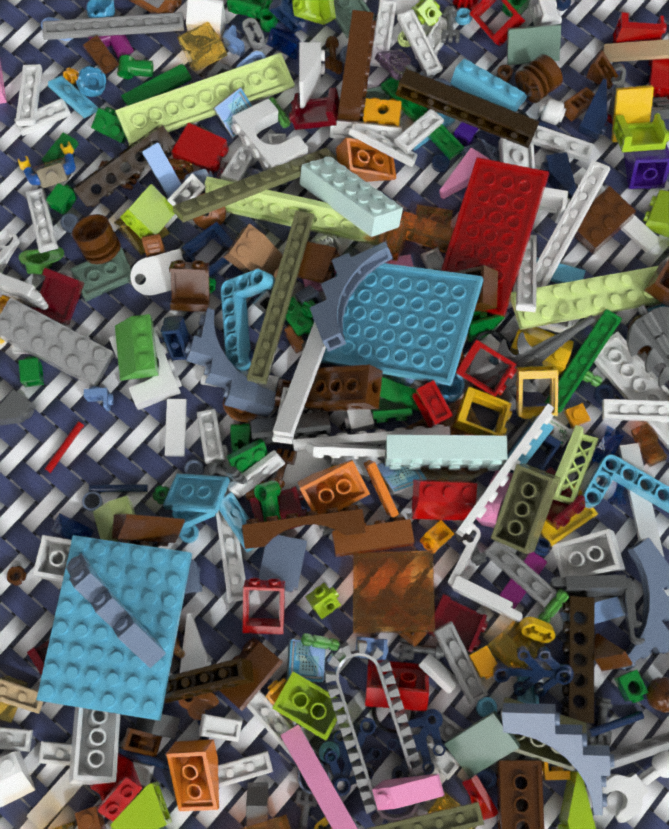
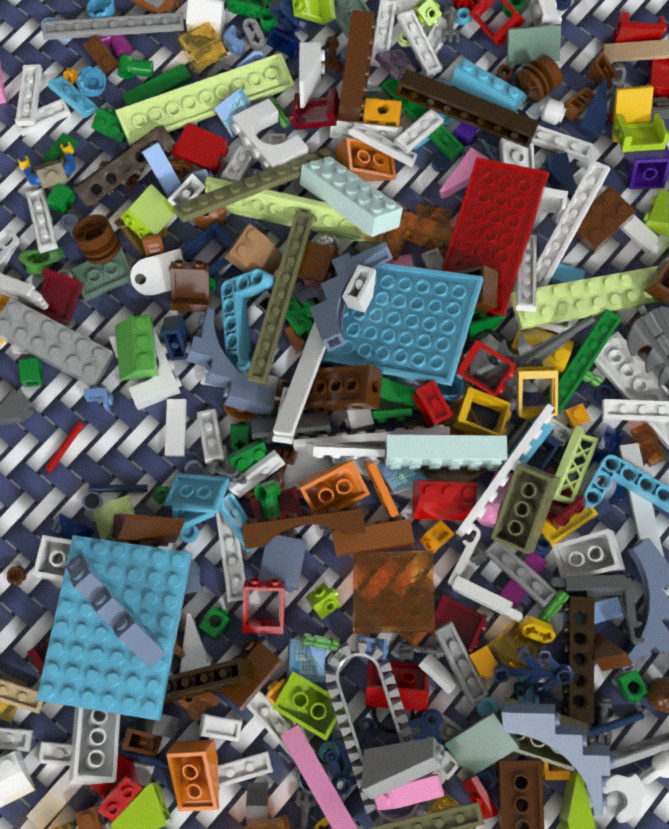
(206, 626): none -> green brick
(360, 288): none -> white slope
(399, 764): none -> light grey slope

